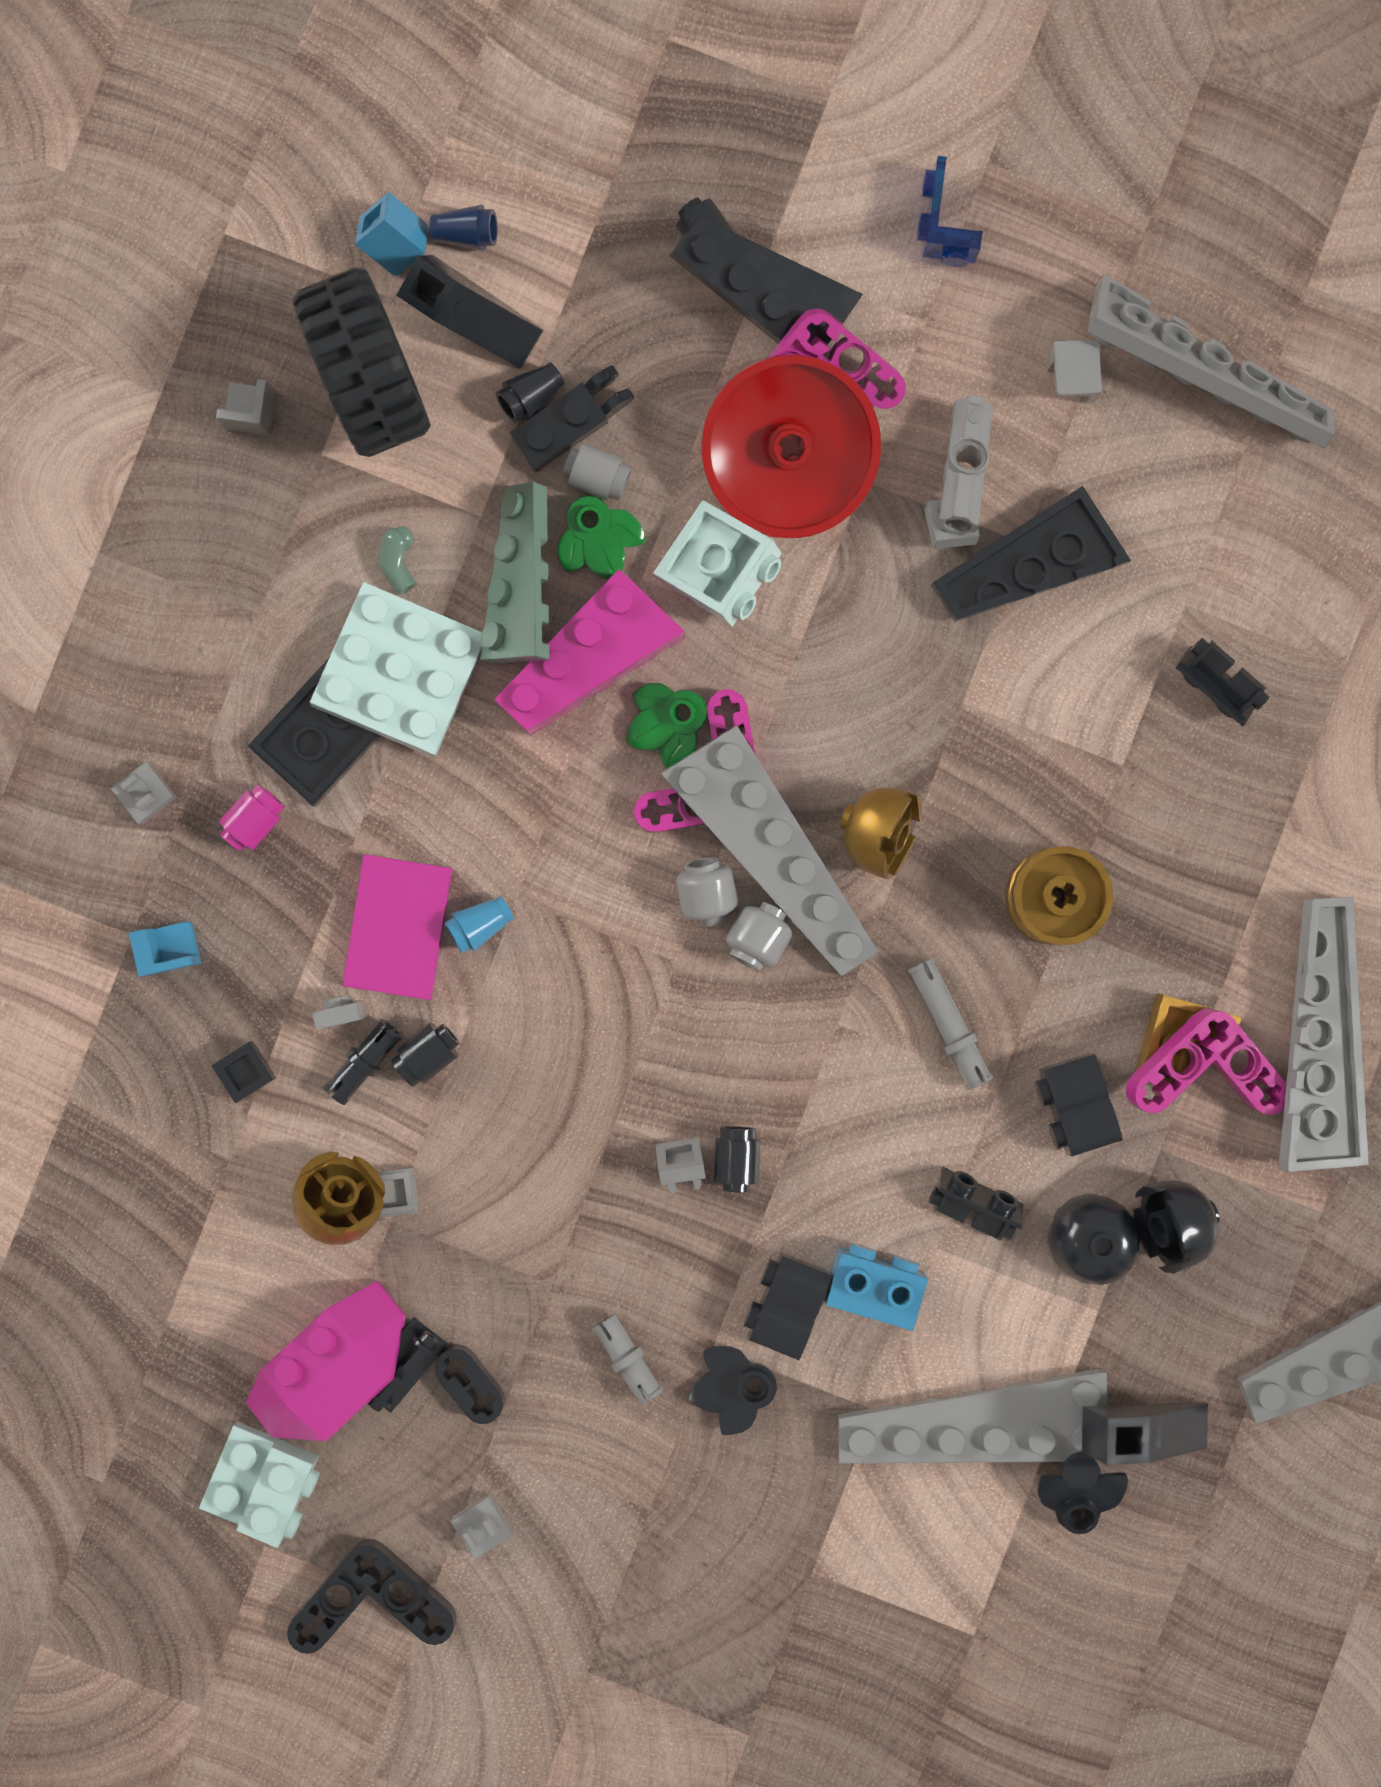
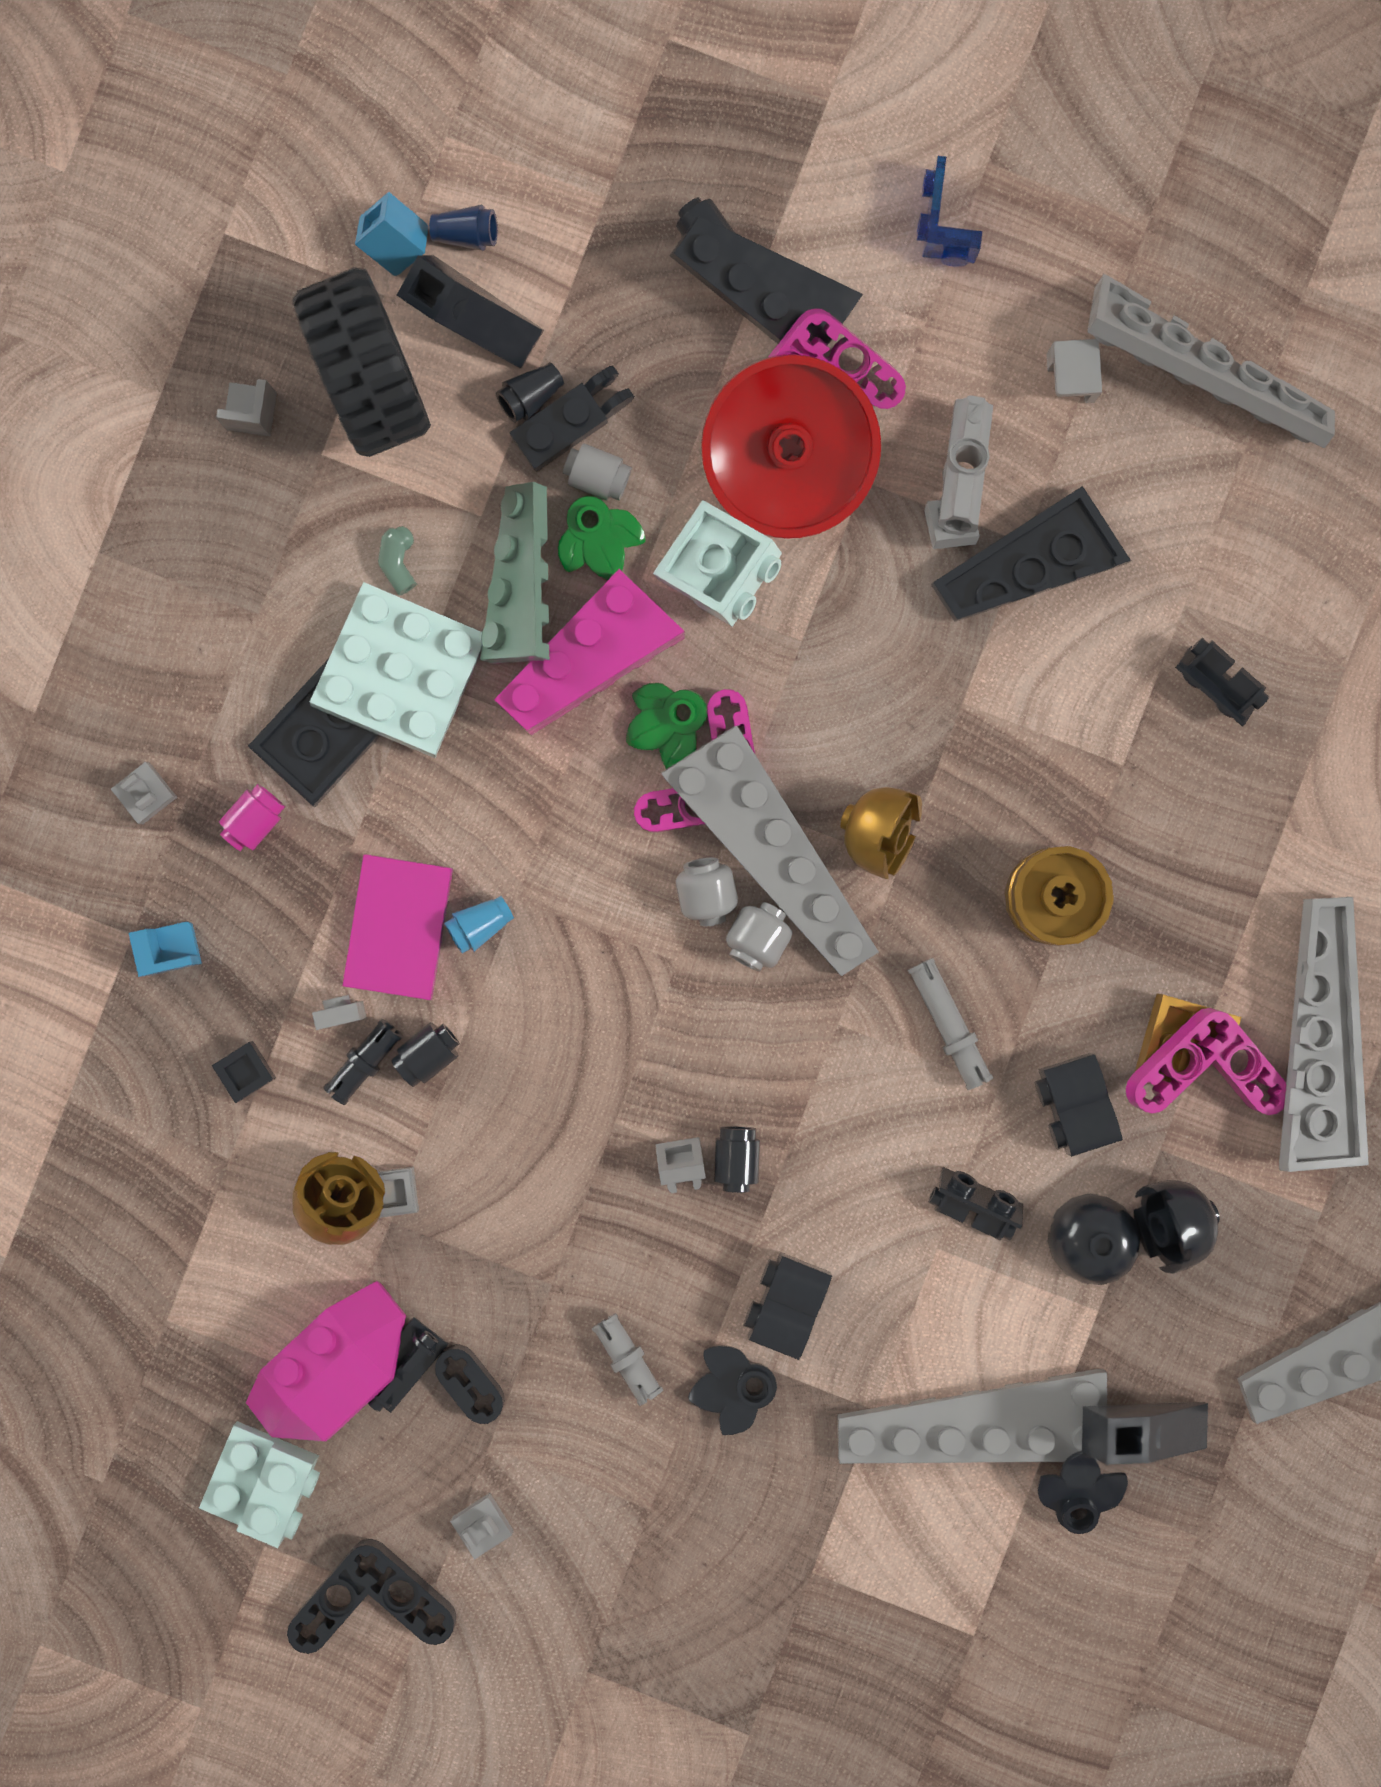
(876, 1286): dark azure brick -> none

